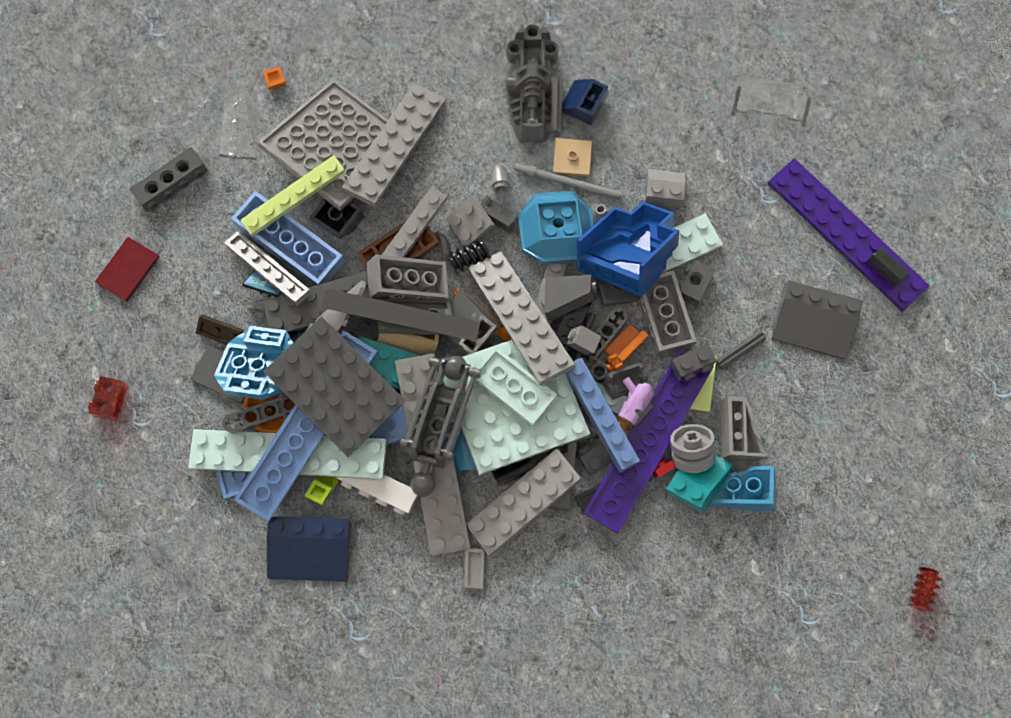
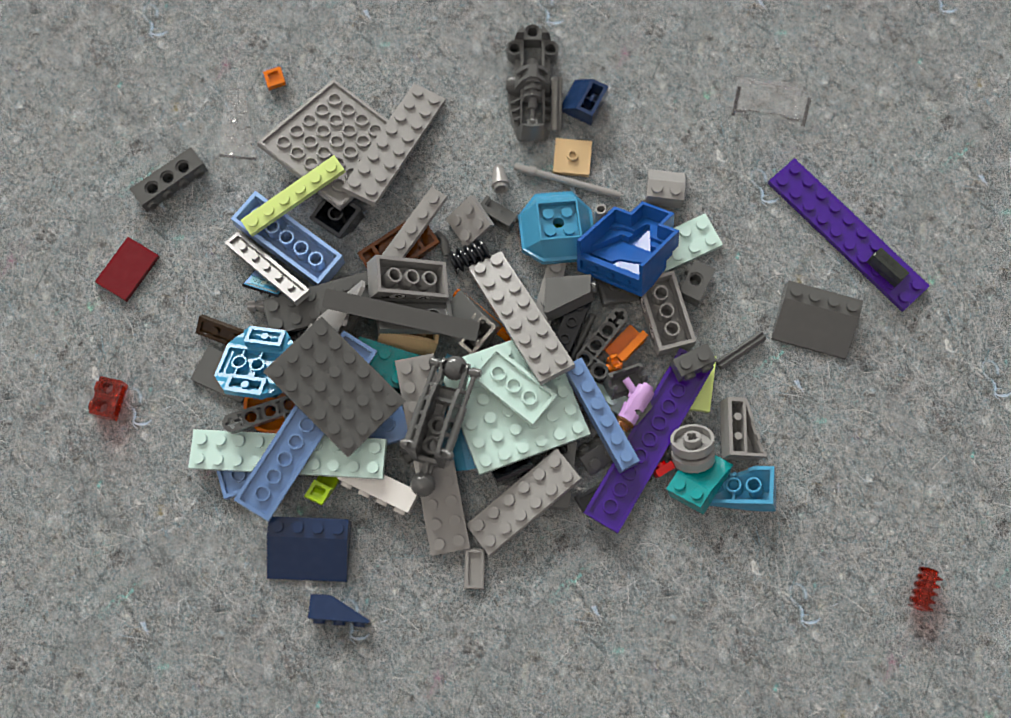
(331, 609): none -> dark blue slope
(583, 340): light grey brick -> none

